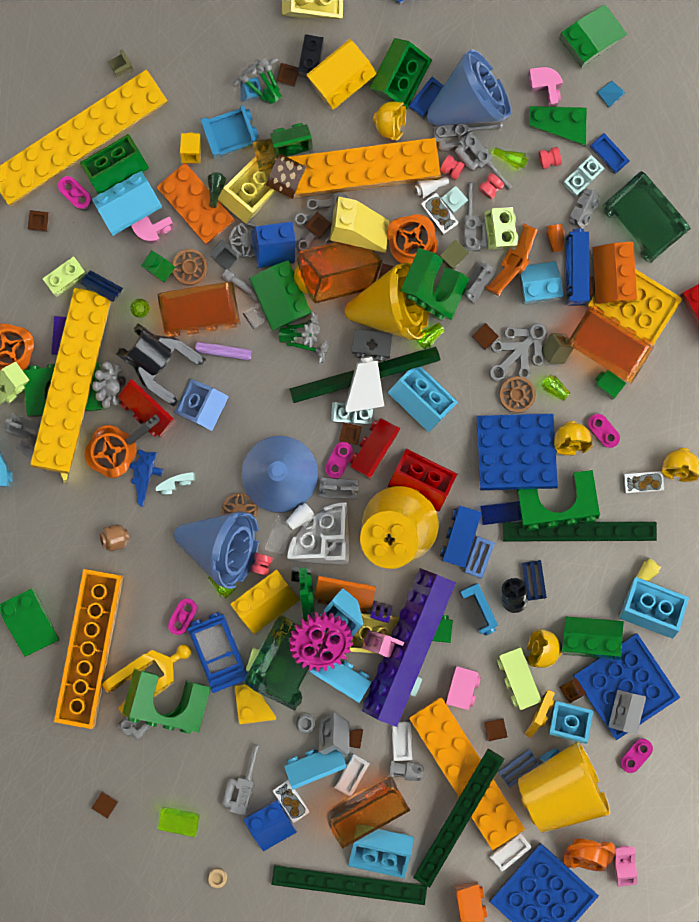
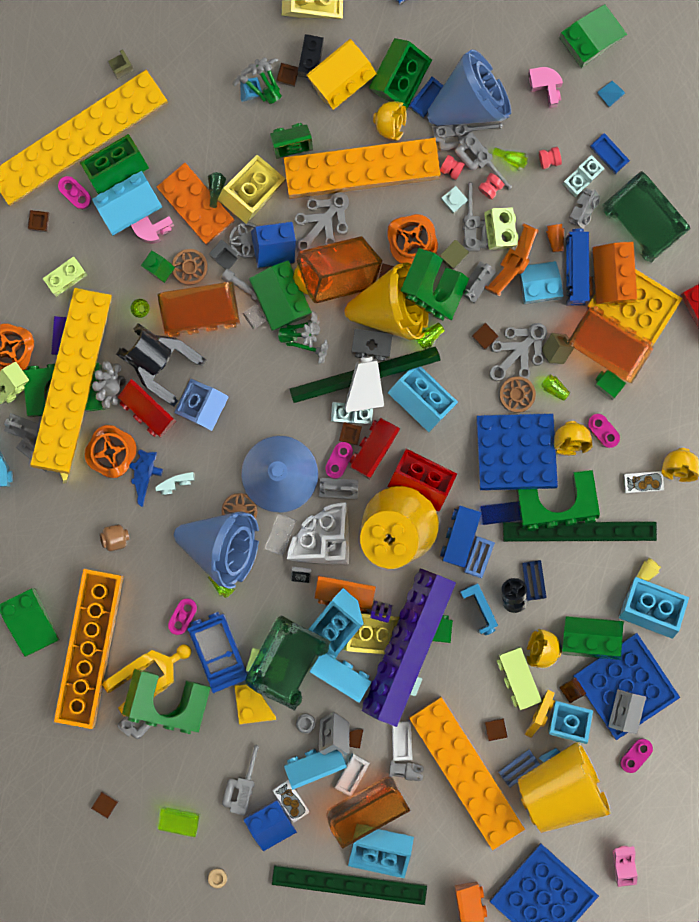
(101, 286): dark blue tile -> none
(142, 430): dark grey tile -> none
(190, 148): yellow brick -> none
(221, 350): lavender axle -> none
(230, 132): dark azure panel -> none
(261, 559): coral wheel -> none
(264, 154): clear yellow brick -> none
(265, 602): yellow slope -> none
(285, 175): reddish brown sticker -> none
(300, 516): white cone -> none
(306, 592): green wing -> none
(306, 637): dark pink gear -> none
(318, 225): reddish brown tile -> none
(358, 225): light yellow slope -> none
(380, 643): bright pink panel -> none
(426, 187): white cone -> none
(439, 213): tile -> none
(459, 817): dark green tile -> none
(462, 688): bright pink brick -> none
(510, 852): white tile -> none
(560, 121): green wing -> none
(589, 854): orange piece -> none

